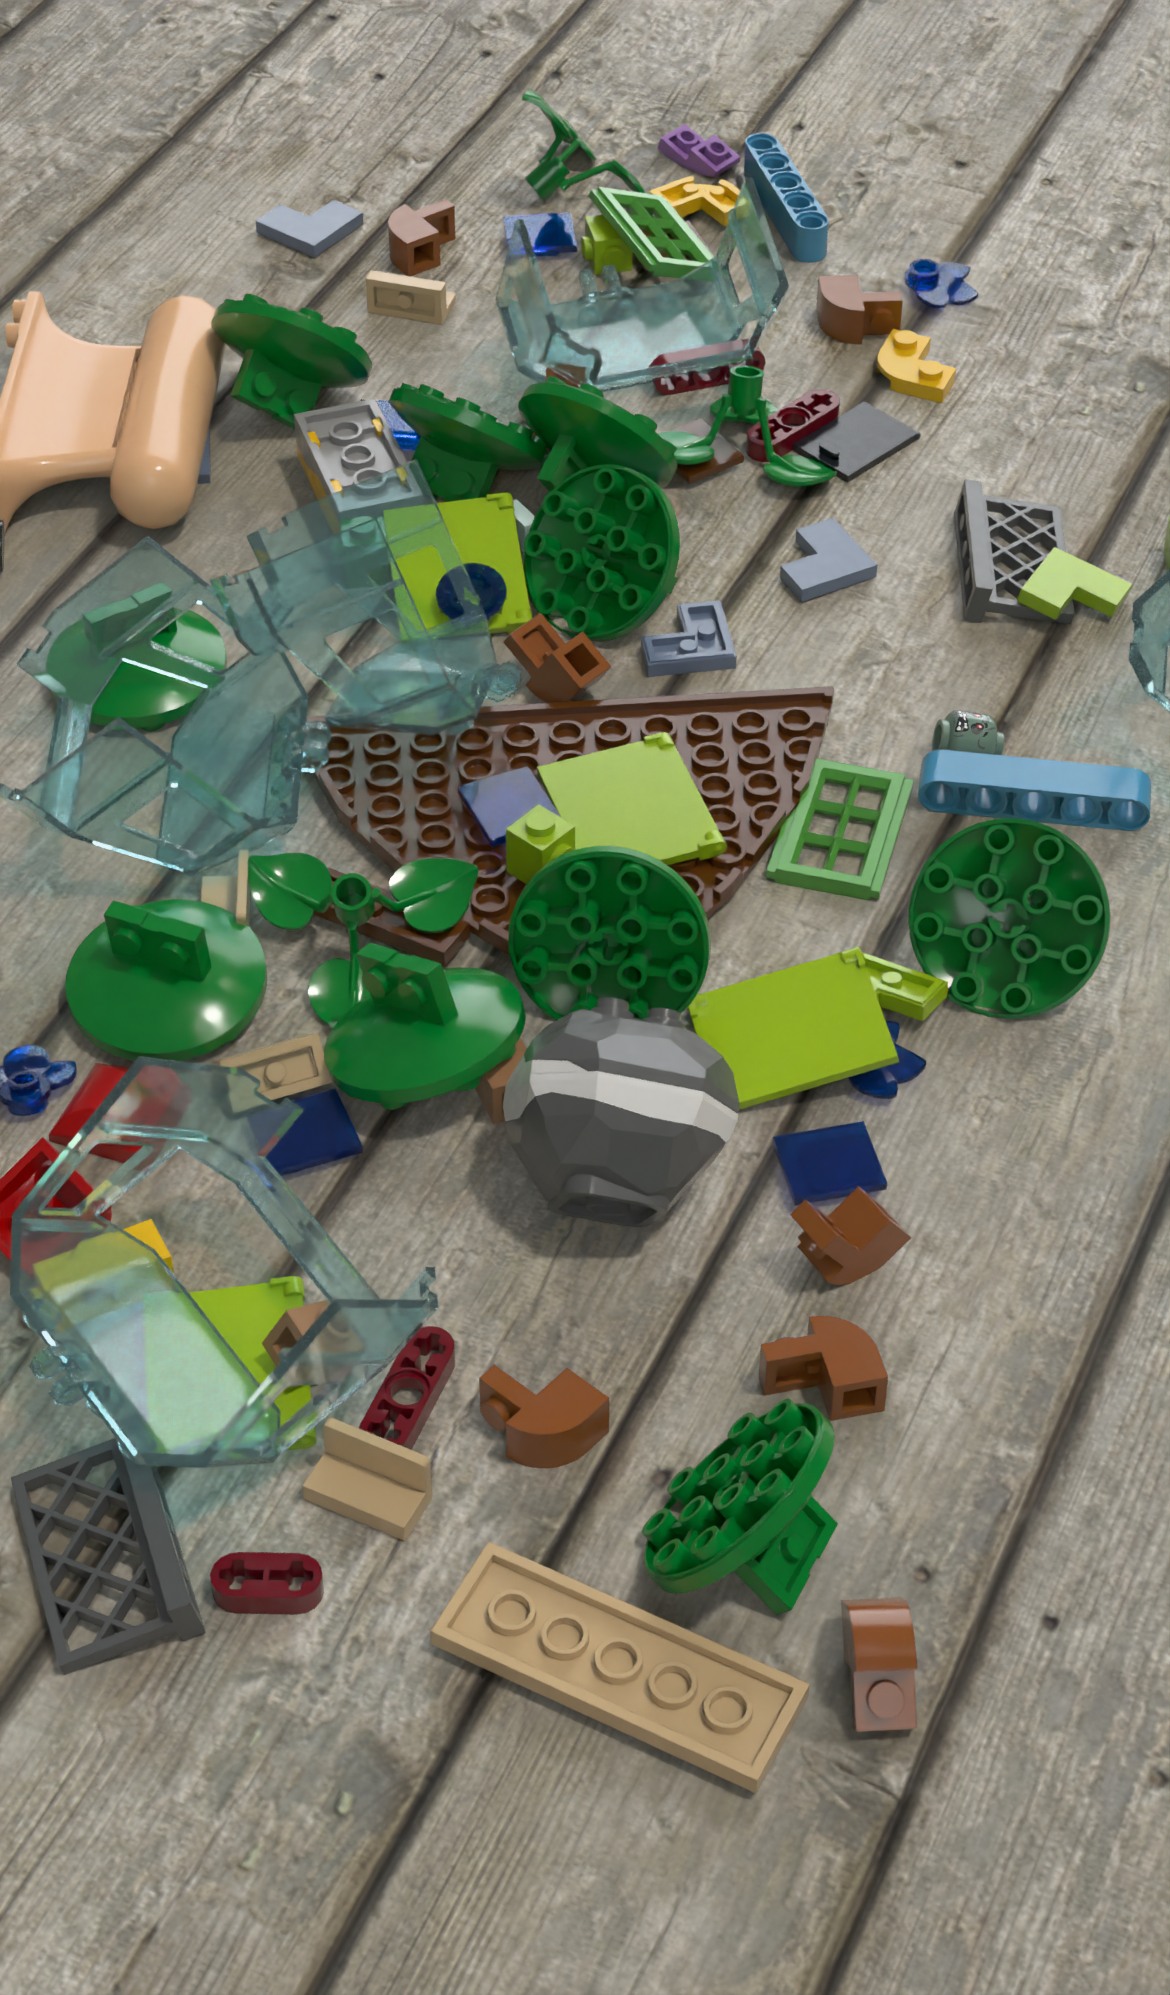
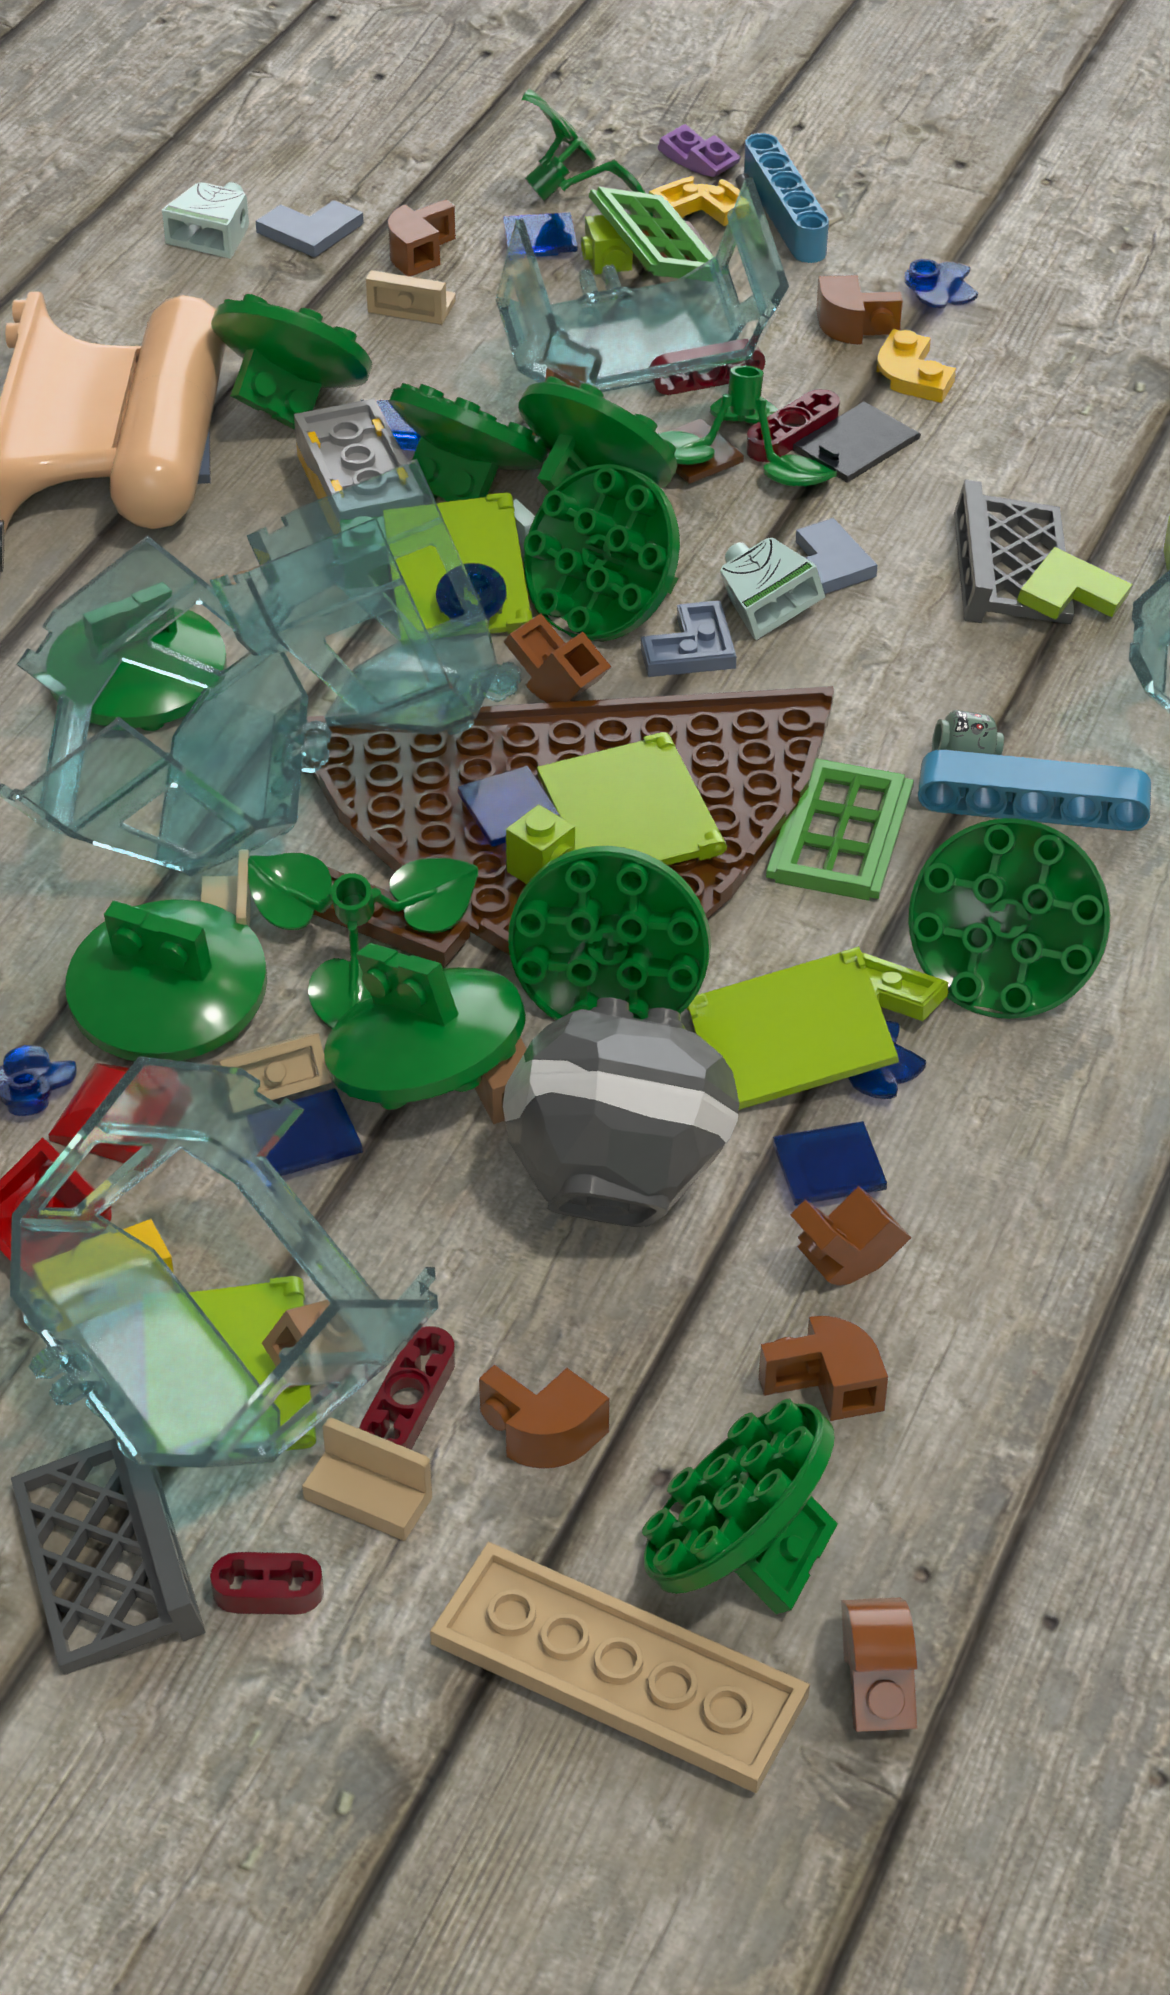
(207, 219): none -> light aqua torso
(769, 584): none -> light aqua torso

